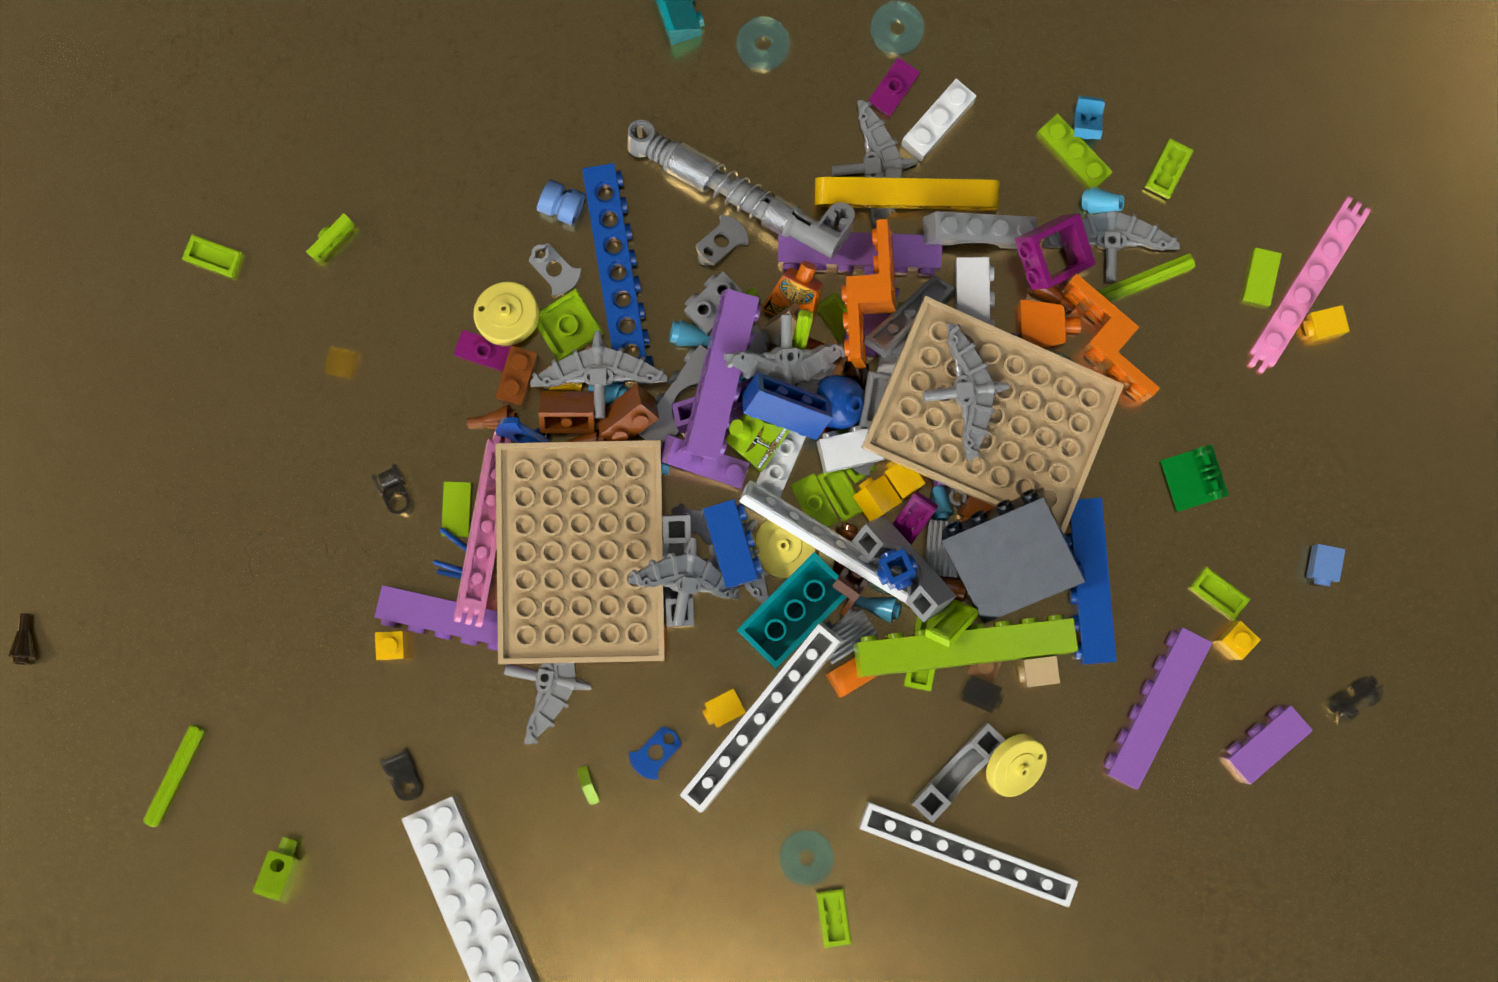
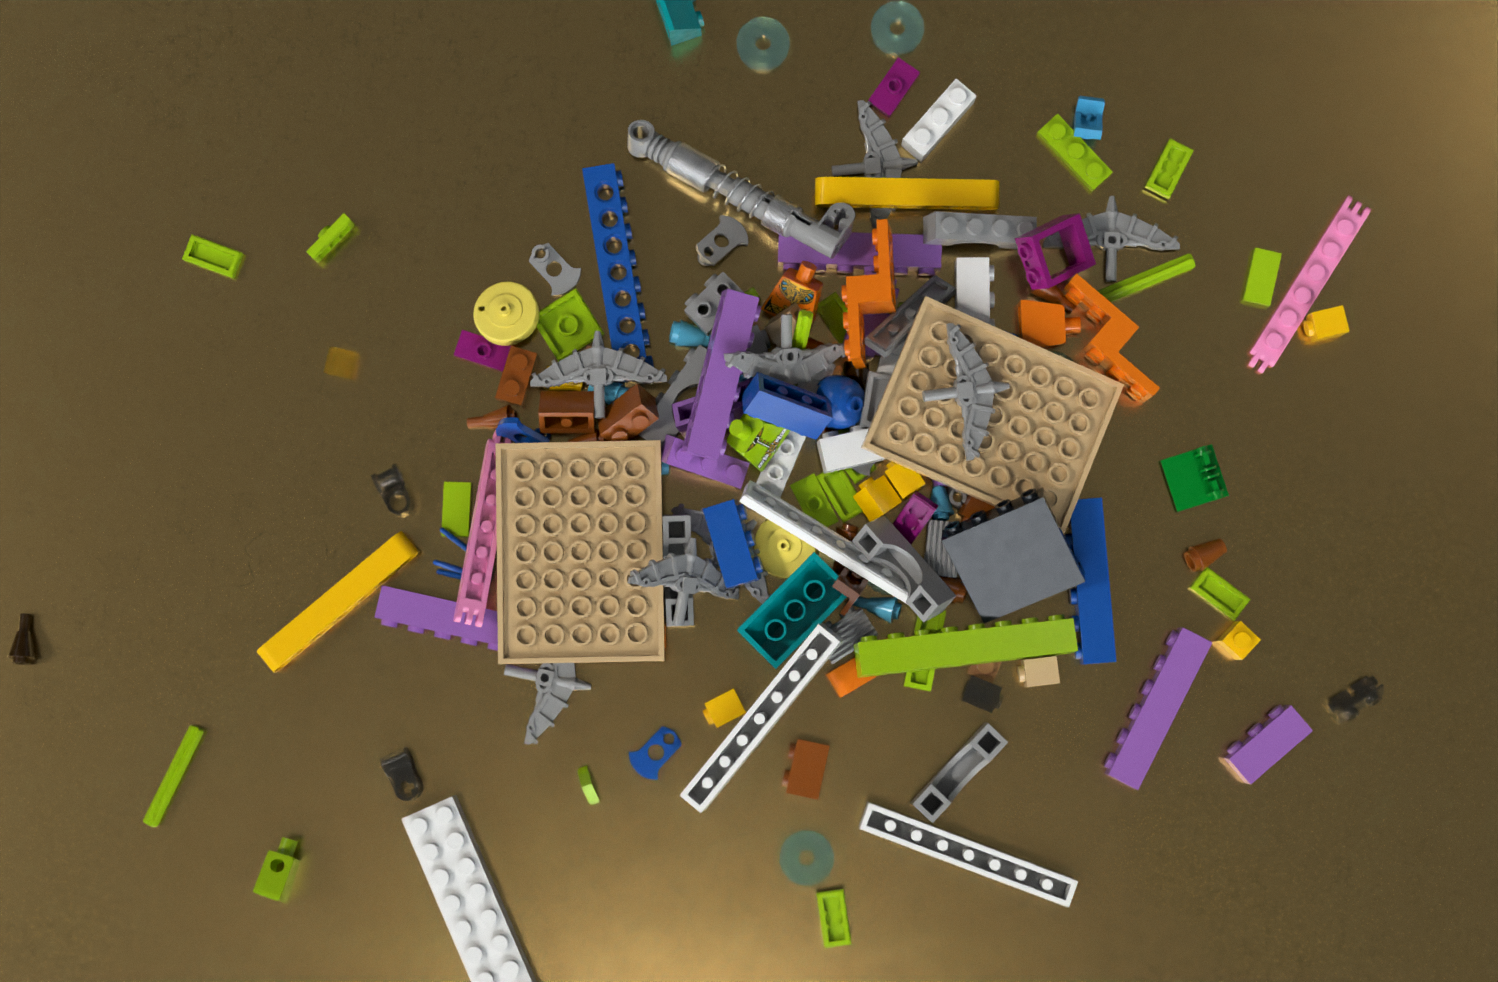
(337, 601): none -> yellow beam
(391, 645): yellow brick -> none
(561, 202): medium blue wheel -> none
(806, 768): none -> dark orange brick
(896, 559): blue brick -> none
(951, 623): lime tile -> none
(1016, 765): light yellow wheel -> none
(1099, 201): medium azure cone -> none
(1203, 555): none -> dark orange cone
(1325, 564): medium blue brick -> none

